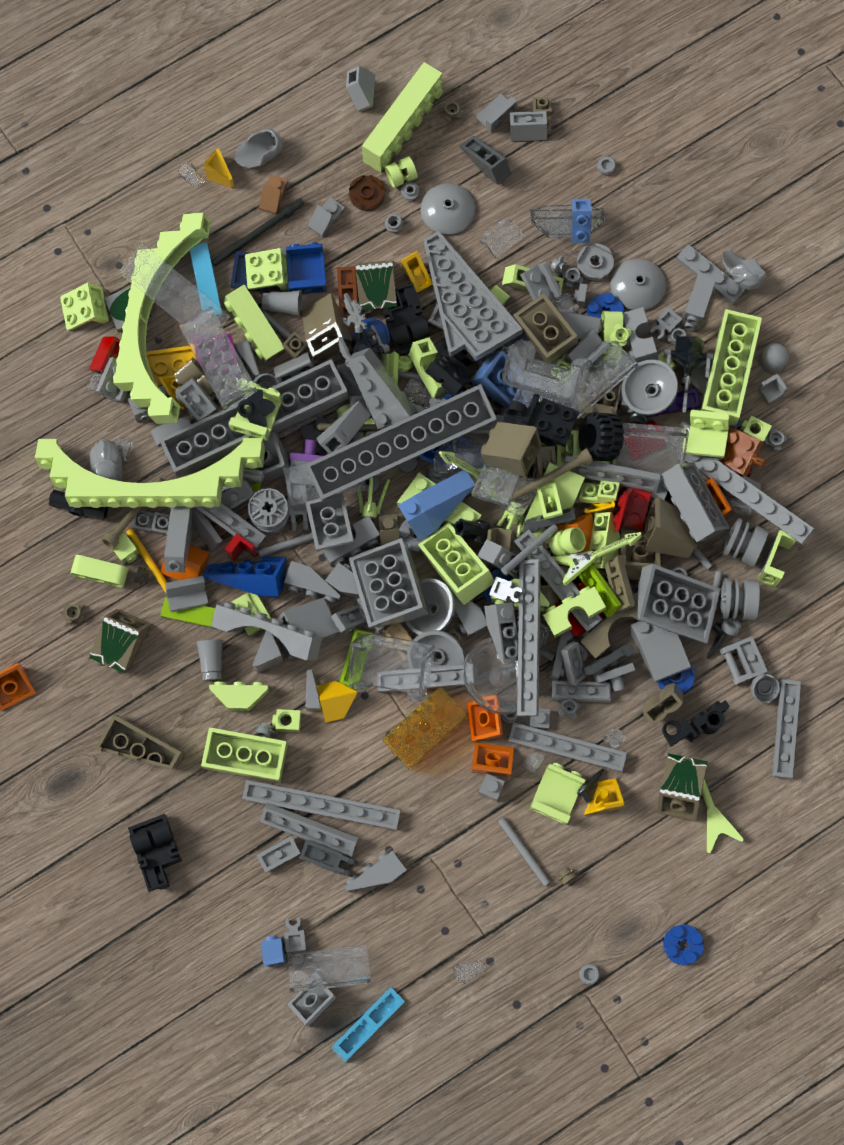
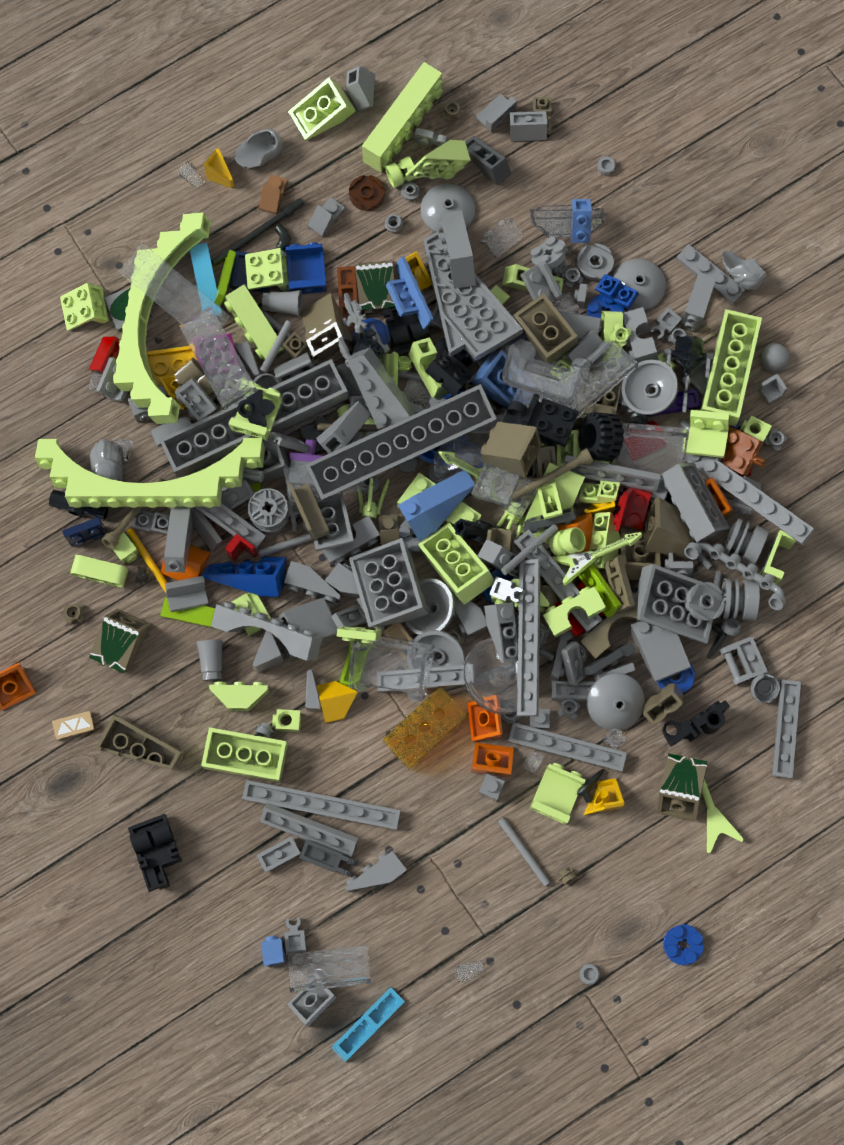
(73, 725): none -> tan tile
(85, 531): none -> dark blue plate
(225, 277): none -> lime tile
(276, 346): none -> light grey bar
(285, 238): none -> pearl dark grey arm
(289, 442): none -> light grey tile
(309, 511): none -> dark tan panel
(322, 109): none -> yellowish green slope
(362, 633): none -> yellowish green wing
(407, 294): none -> medium blue bracket
(427, 137): none -> light grey plate
(442, 162): none -> yellowish green slope
(457, 249): none -> light grey wedge
(551, 246): none -> light grey plate
(605, 695): none -> light grey dish
(616, 291): none -> blue slope
(681, 567): none -> light grey bracket
(695, 605): none -> light grey plate
(749, 572): none -> light grey bar

